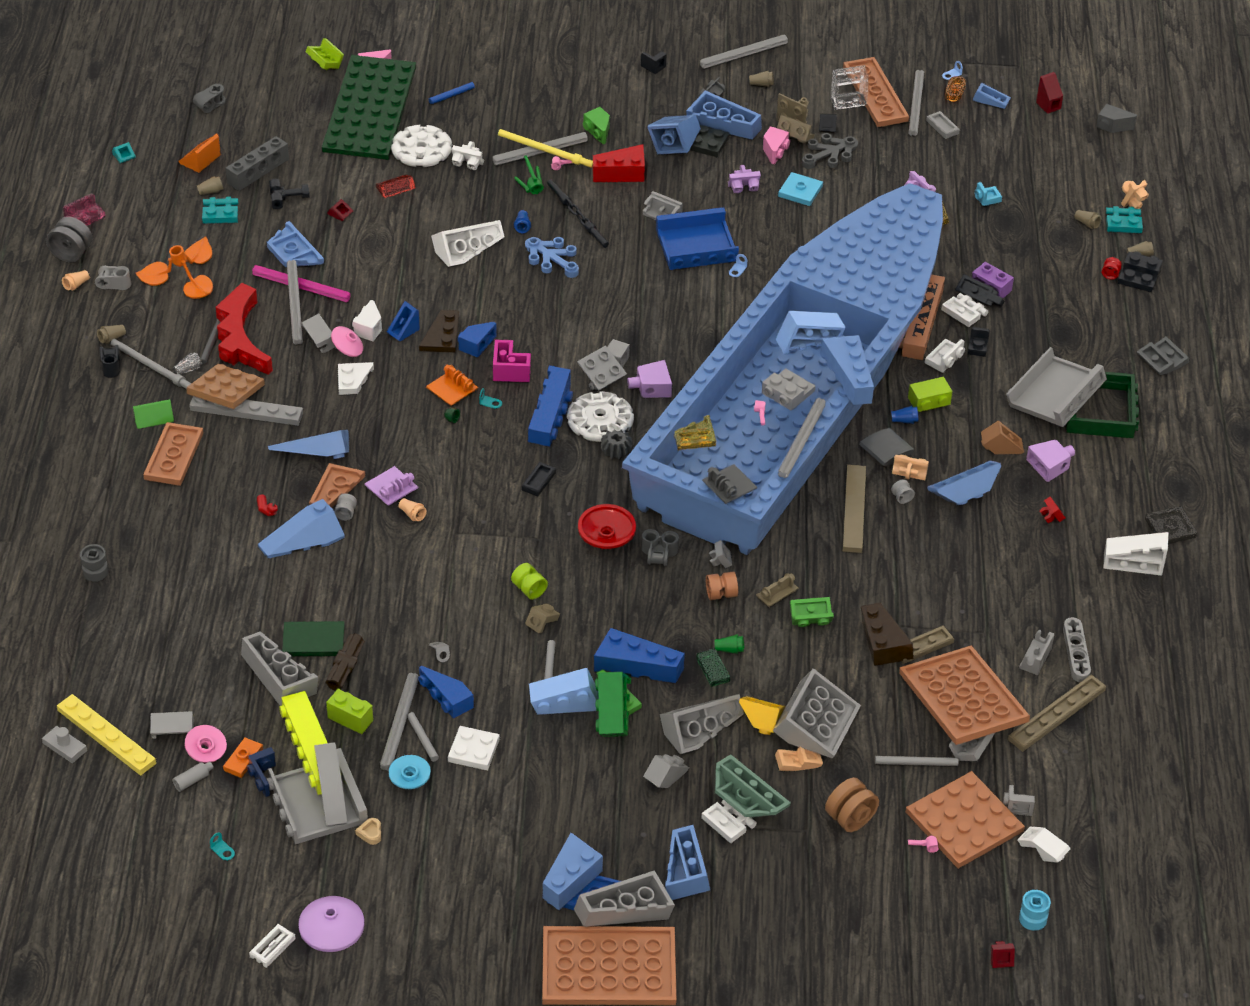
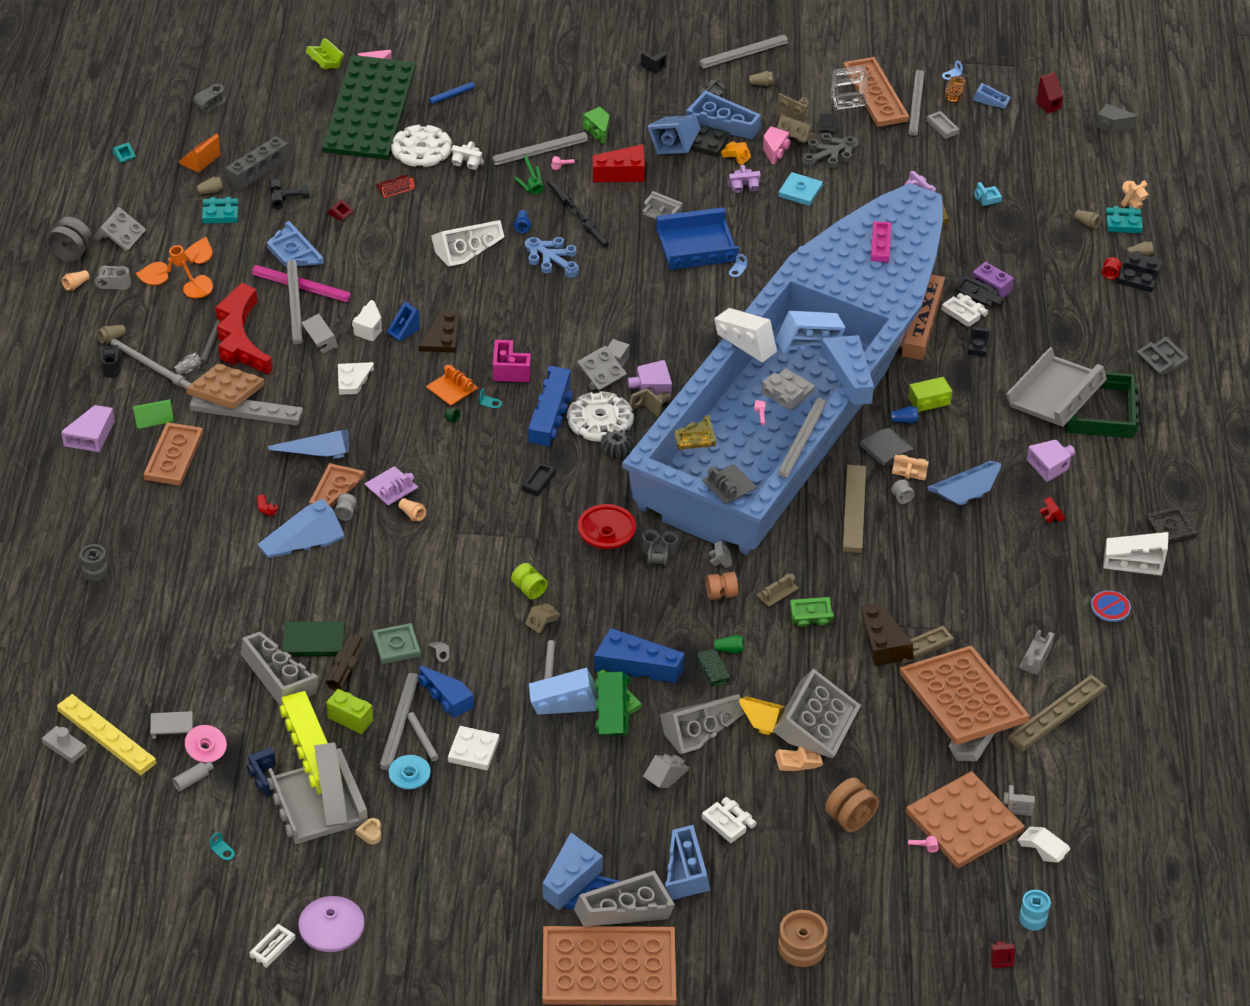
(84, 209): clear pink bracket -> none
(89, 429): none -> lavender slope
(121, 229): none -> light grey bracket
(239, 760): orange plate -> none
(347, 341): bright pink dish -> none
(396, 643): none -> sand green tile
(477, 338): blue slope -> none
(575, 158): light yellow bar -> none
(650, 400): none -> dark tan bracket
(737, 150): none -> light orange bracket
(746, 790): sand green wedge -> none
(747, 332): none -> white wedge
(802, 938): none -> medium nougat wheel
(881, 241): none -> dark pink tile
(901, 760): light grey bar -> none
(945, 355): white bracket -> none
(1001, 440): medium nougat slope -> none
(1080, 649): light grey beam -> none
(1110, 606): none -> piece

